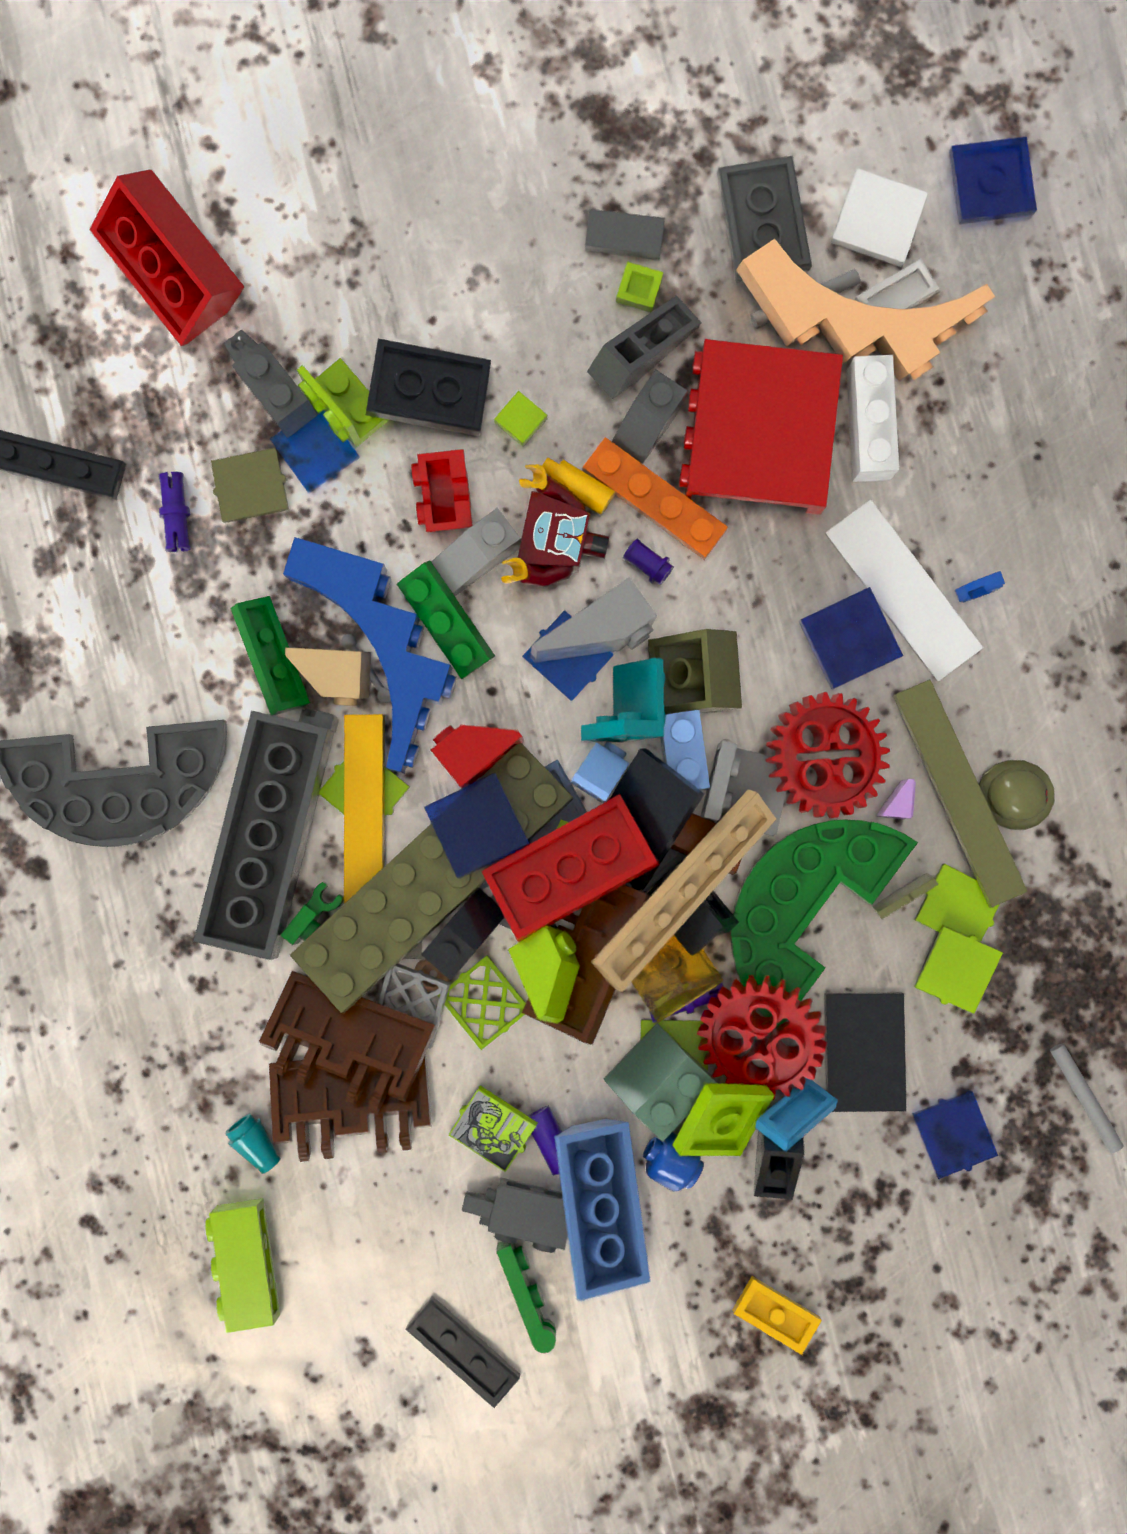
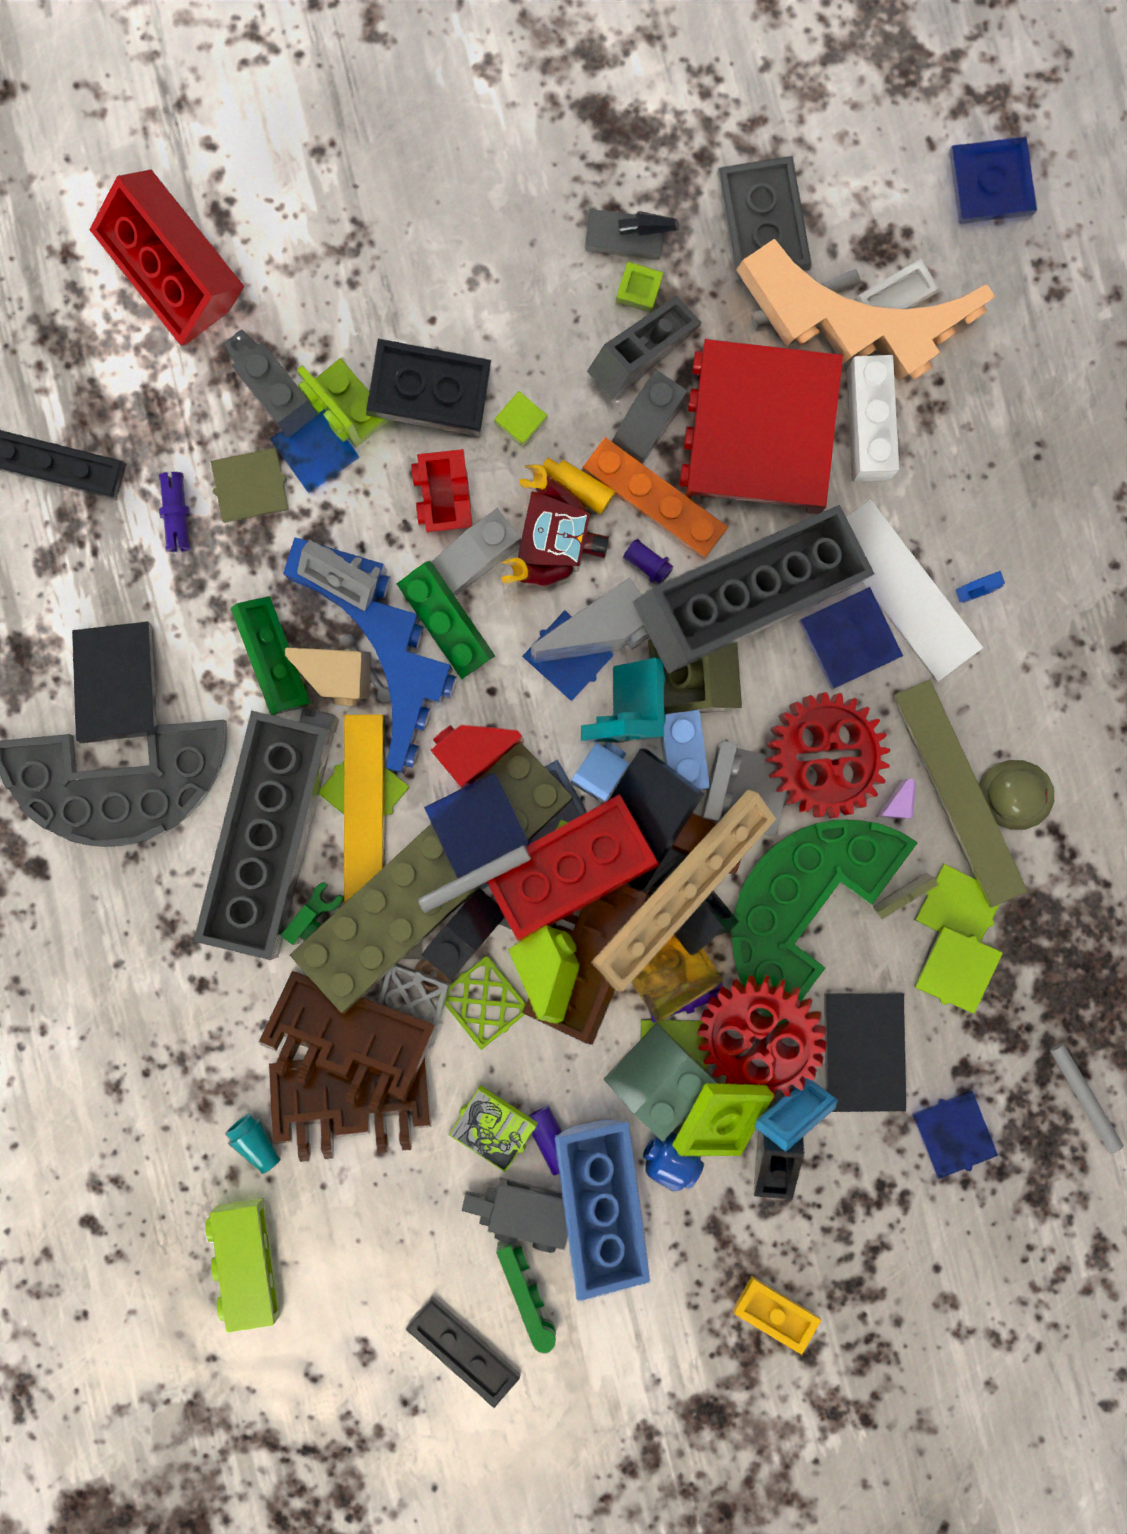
(114, 682): none -> black tile
(337, 576): none -> light grey plate
(474, 878): none -> light grey bar
(647, 223): none -> black bar
(752, 588): none -> dark grey brick
(879, 217): white tile -> none

